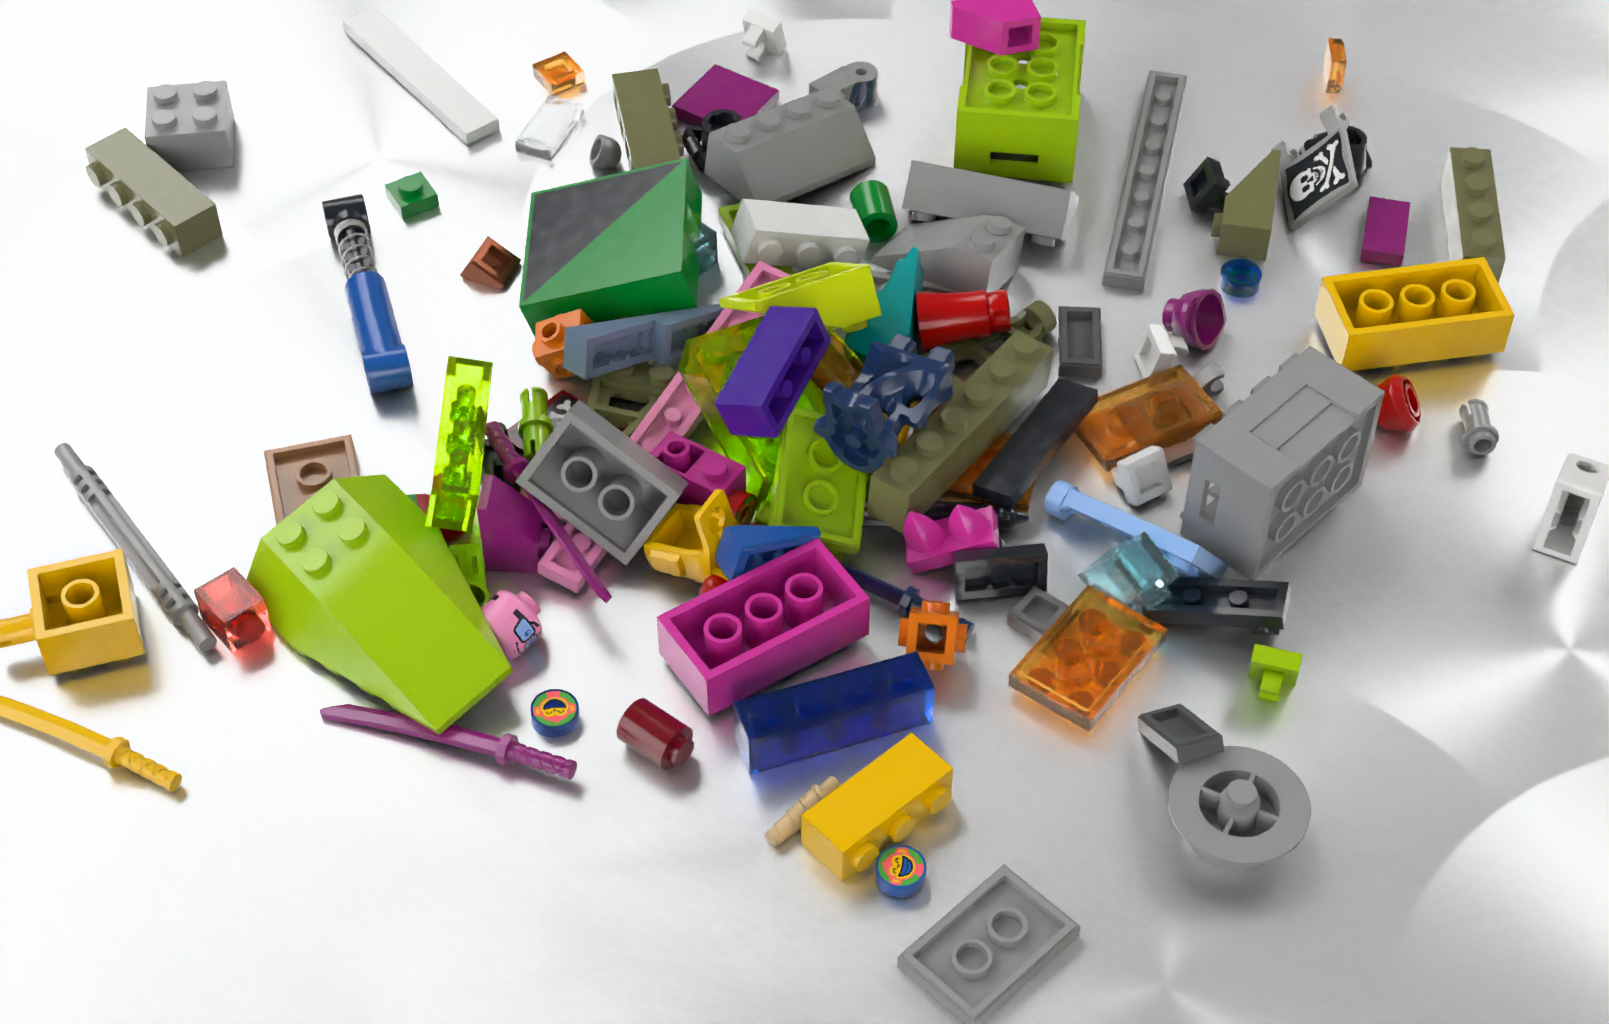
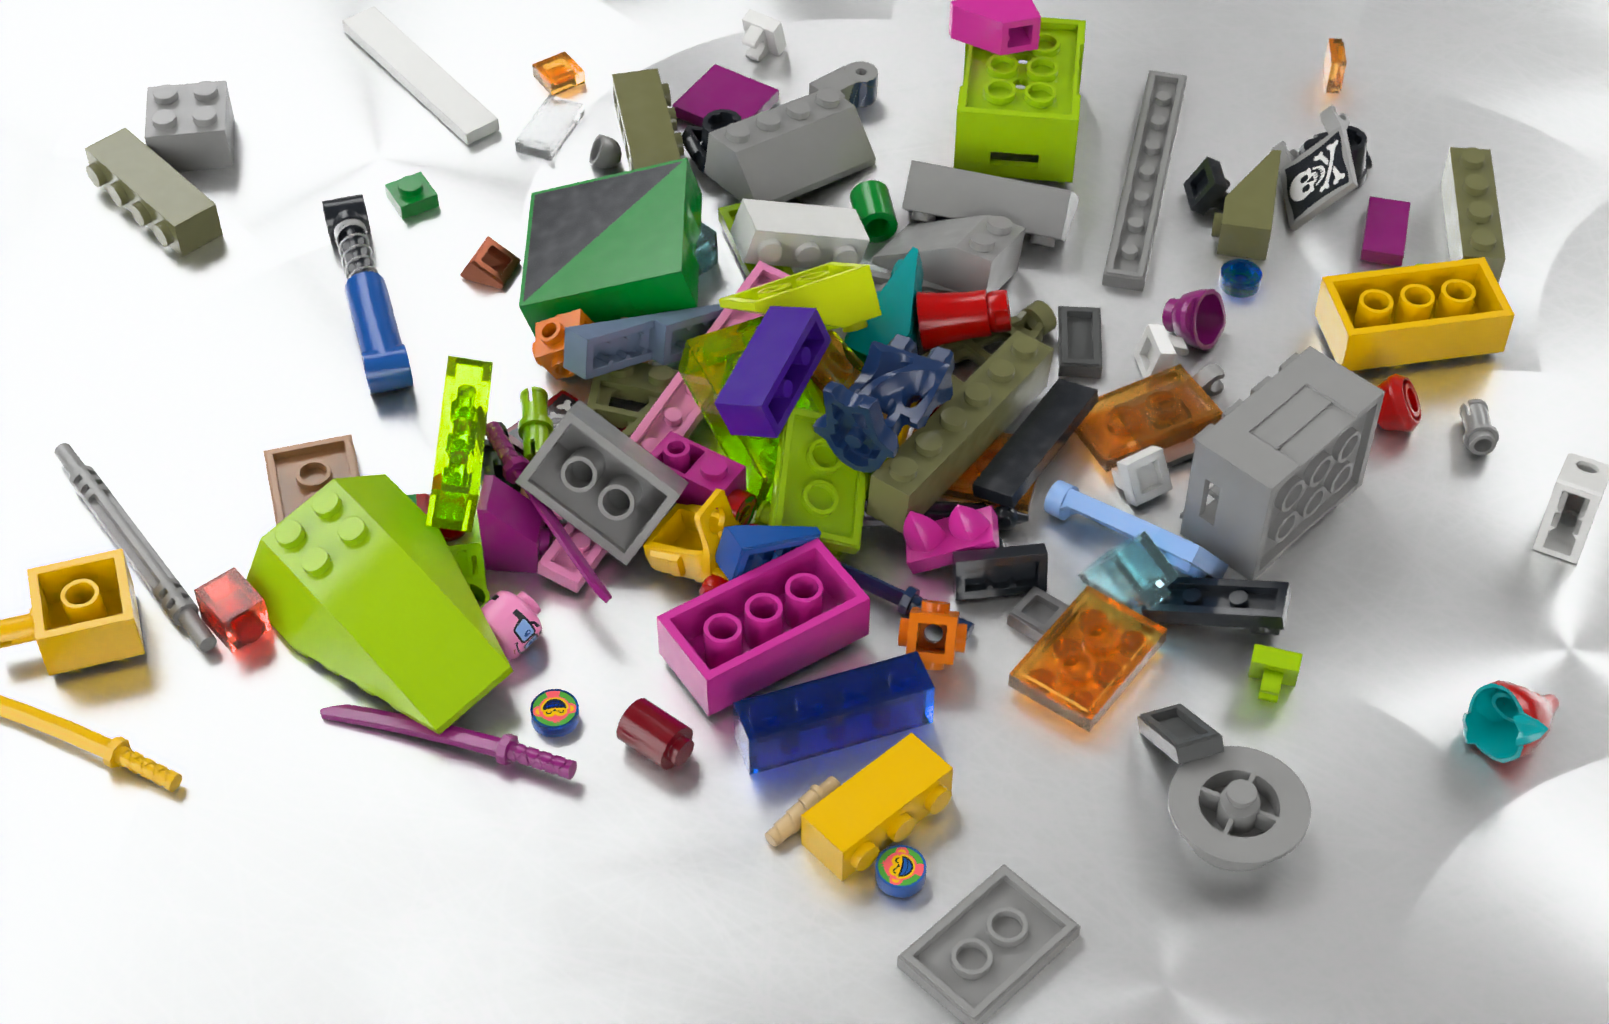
(1508, 720): none -> teal hat

